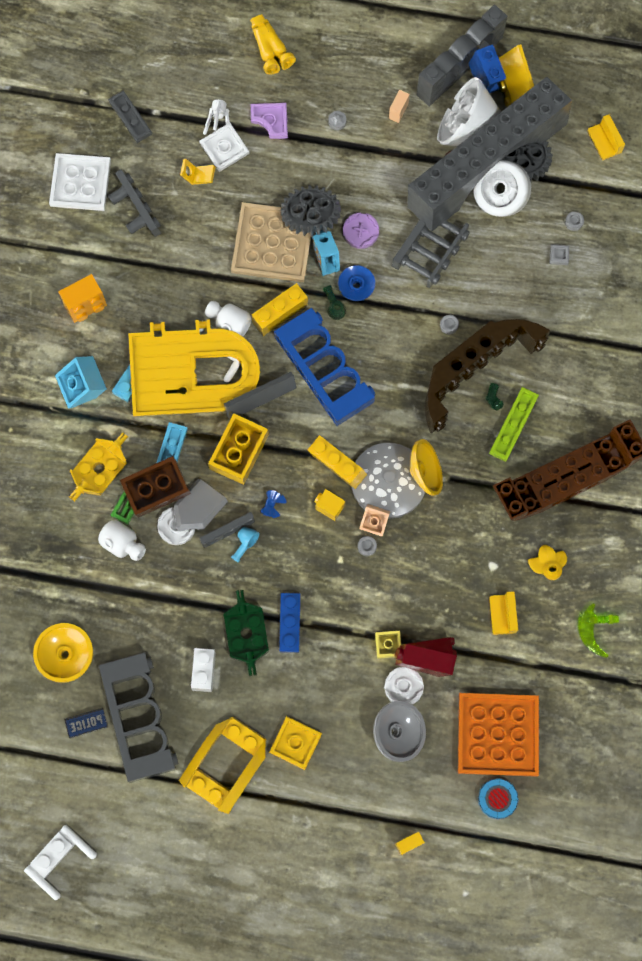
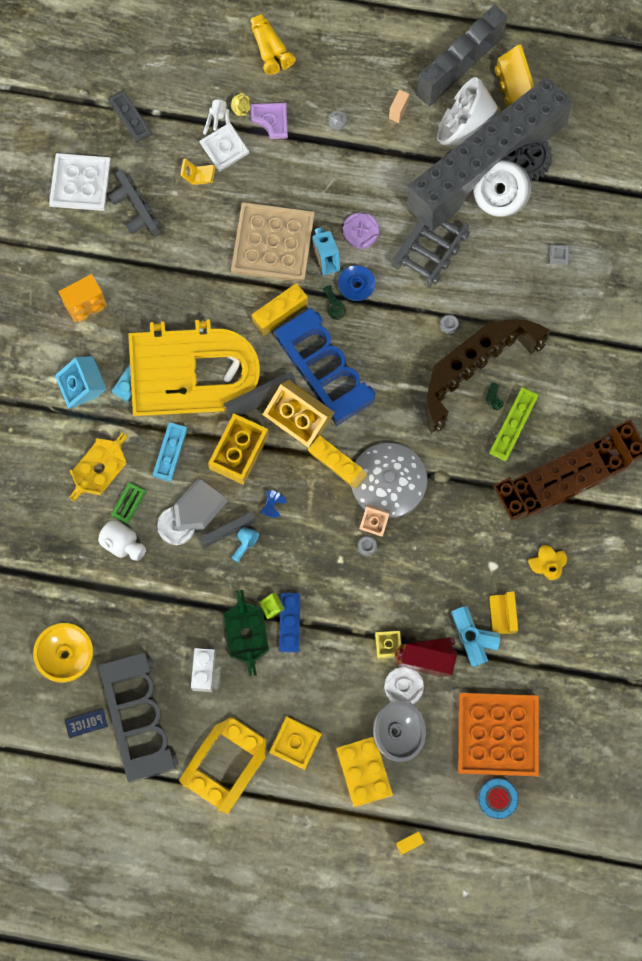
(52, 855): white plate -> none
(155, 487): reddish brown brick -> none
(229, 317): white piece -> none
(240, 104): none -> light yellow plate
(271, 605): none -> lime tile
(298, 413): none -> yellow brick
(310, 210): dark grey gear -> none
(329, 504): yellow brick -> none
(364, 772): none -> yellow brick
(426, 467): yellow dish -> none
(482, 638): none -> medium azure piece
(487, 68): blue panel -> none
(574, 221): light grey tile -> none
(586, 628): clear neon green piece -> none
(606, 138): yellow panel -> none

